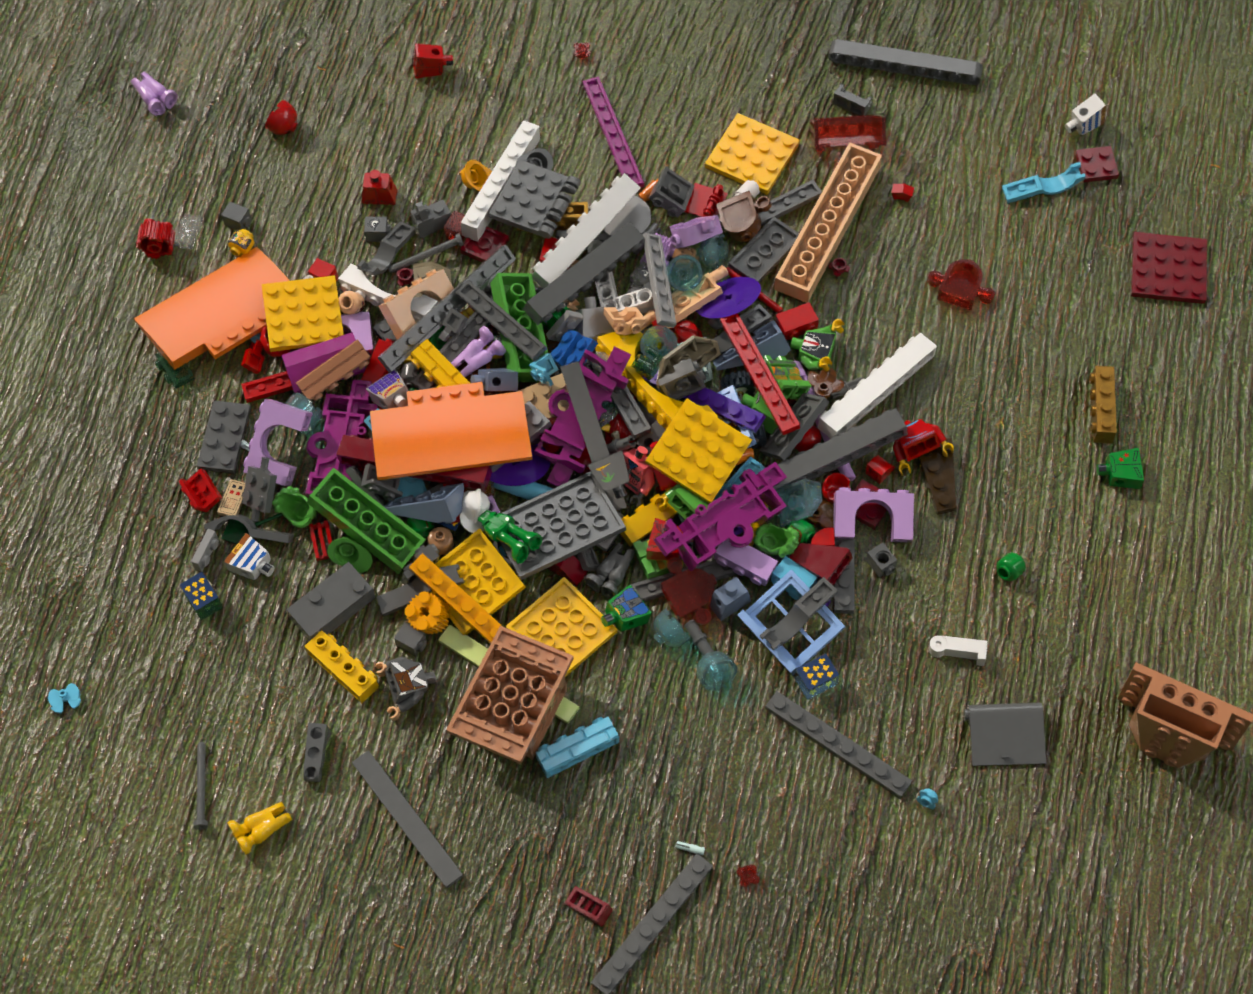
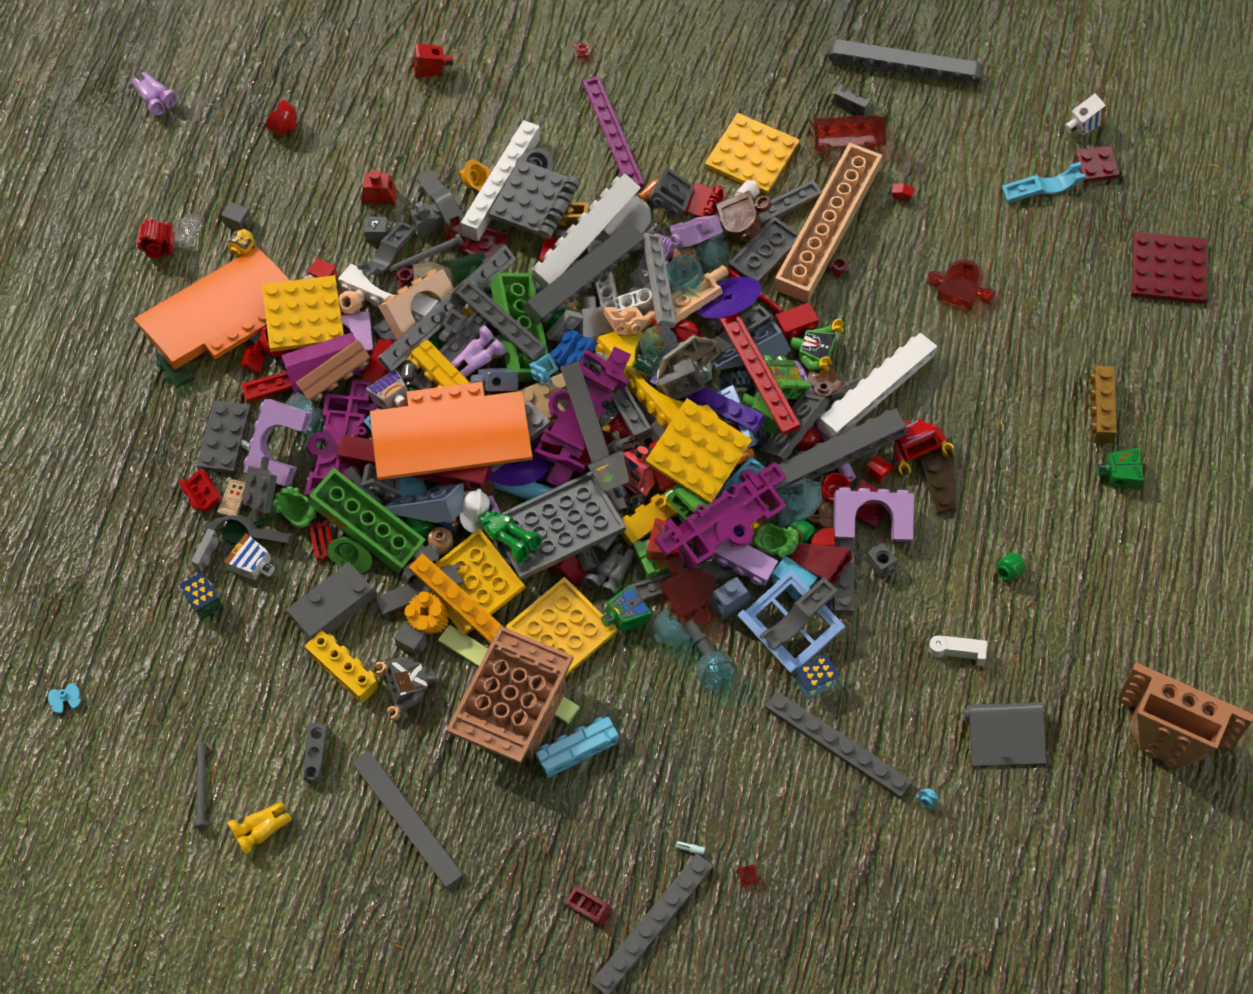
(441, 196): none -> dark grey piece
(465, 265): none -> clear green brick

